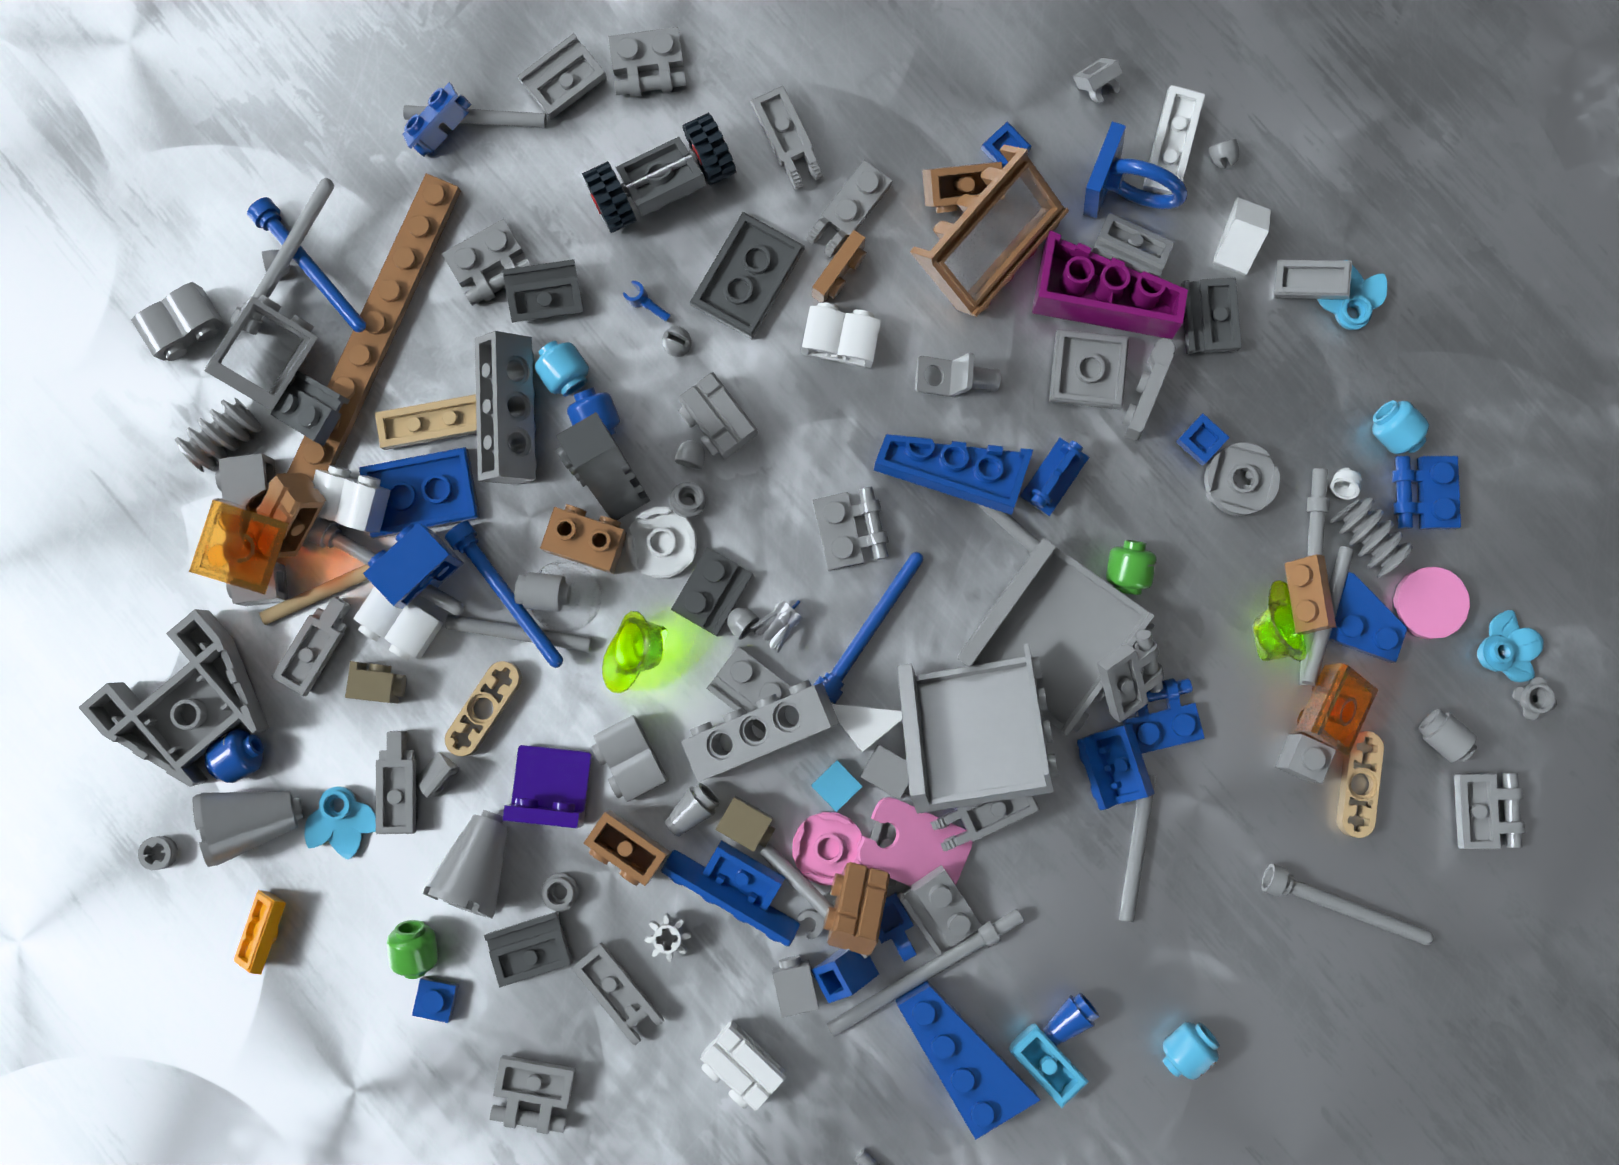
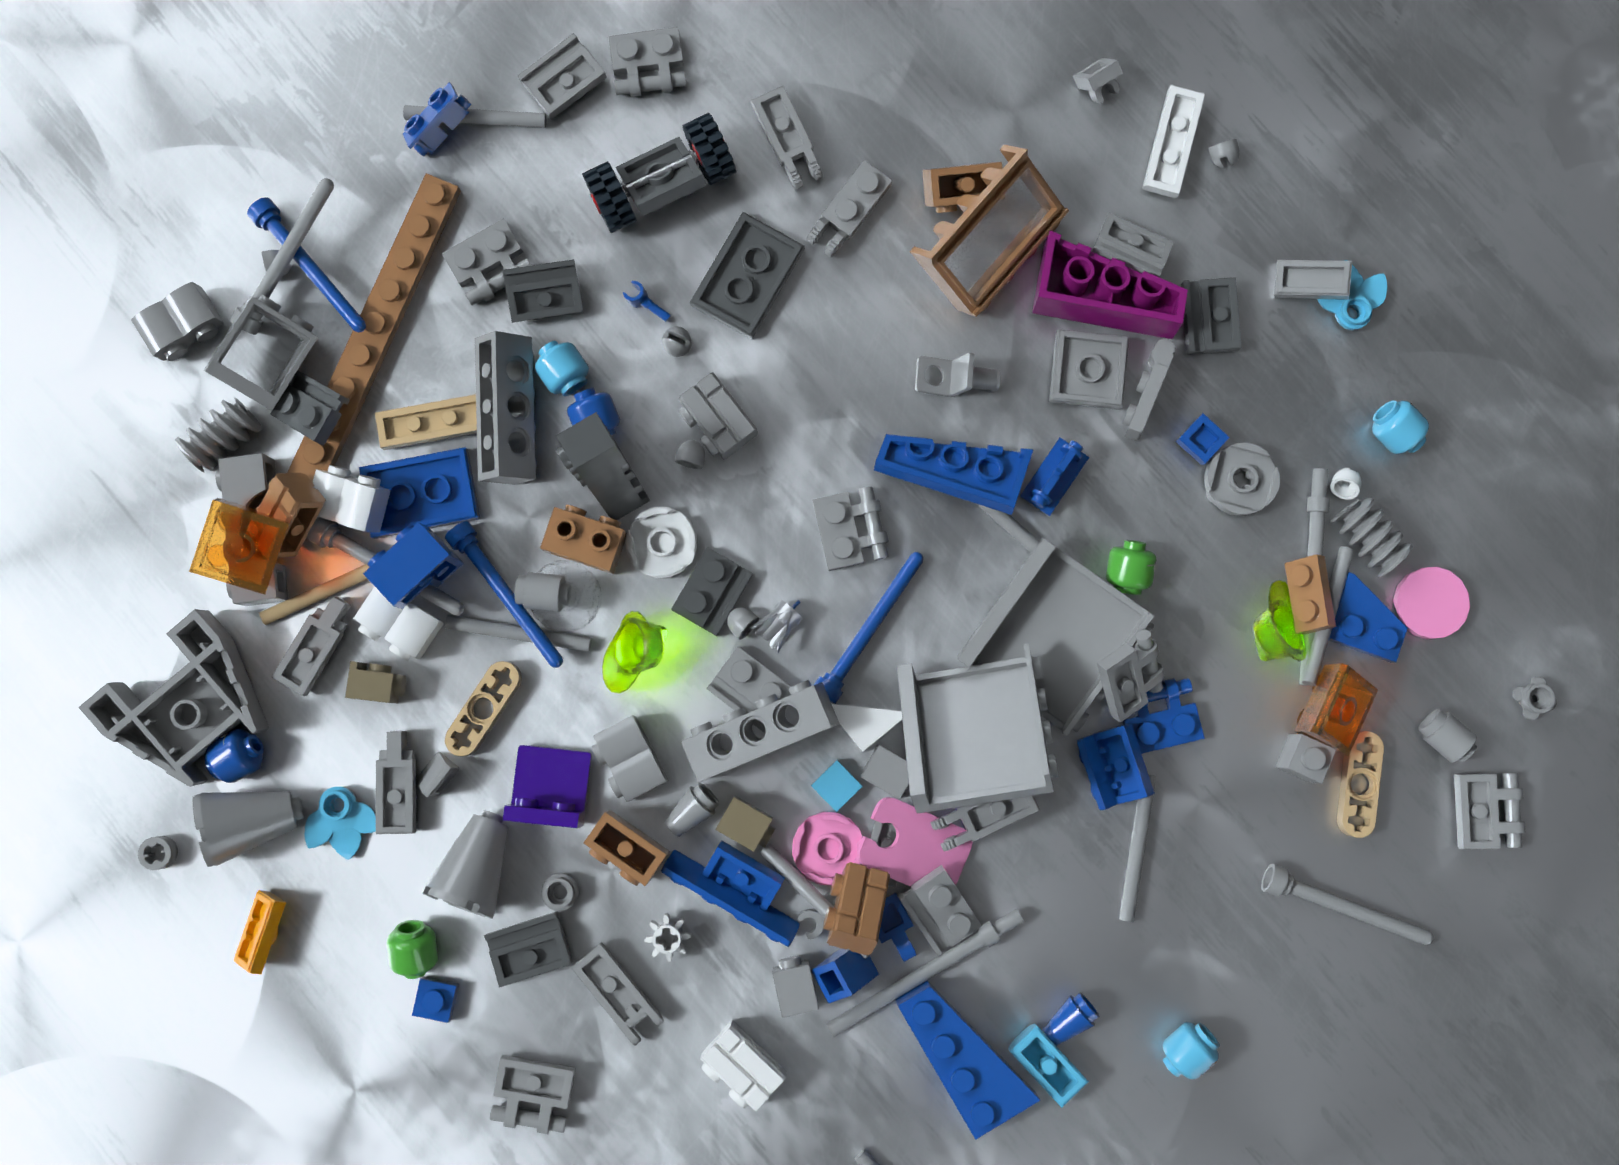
(687, 490): light grey plate -> none
(841, 335): white brick -> none
(847, 257): medium nougat plate -> none
(1004, 136): blue tile -> none
(1110, 174): blue tile -> none
(1242, 236): white slope -> none
(1437, 492): blue plate -> none
(1514, 646): medium azure plate -> none

